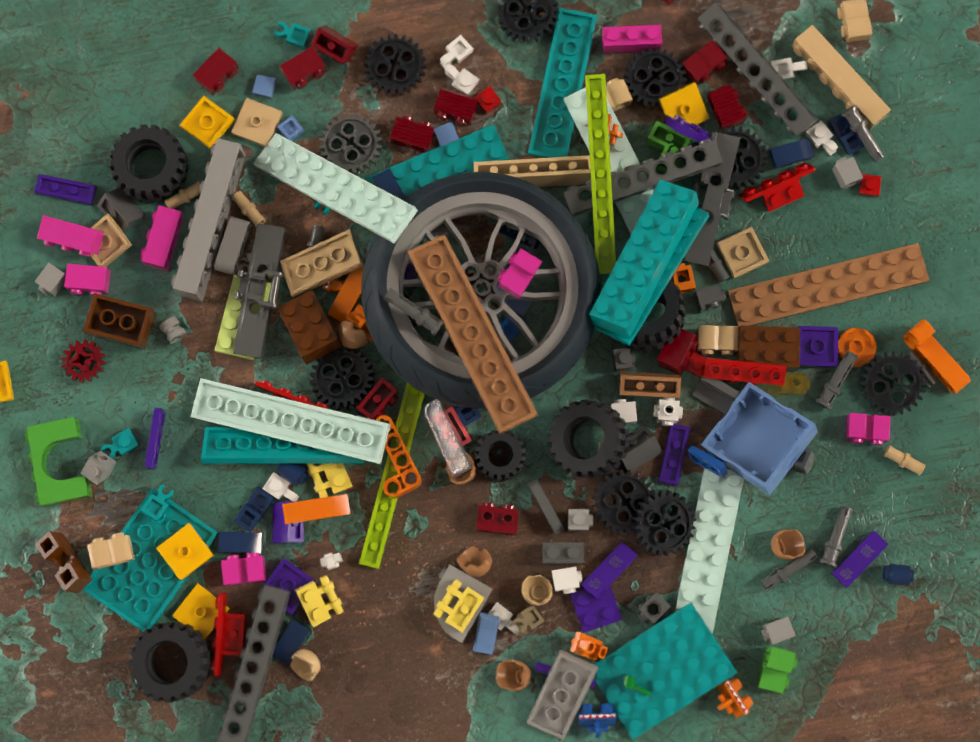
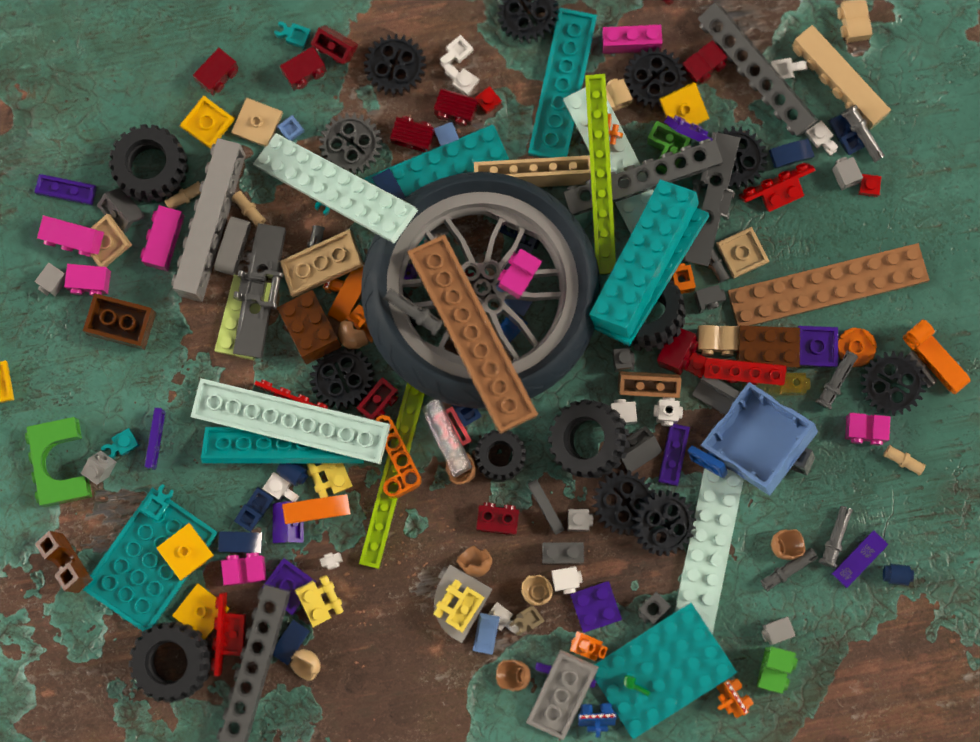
(75, 363): dark red gear -> none
(111, 551): tan brick -> none
(172, 330): light grey wheel -> none
(264, 86): medium blue tile -> none
(609, 570): dark purple tile -> none
(726, 107): dark red brick -> none

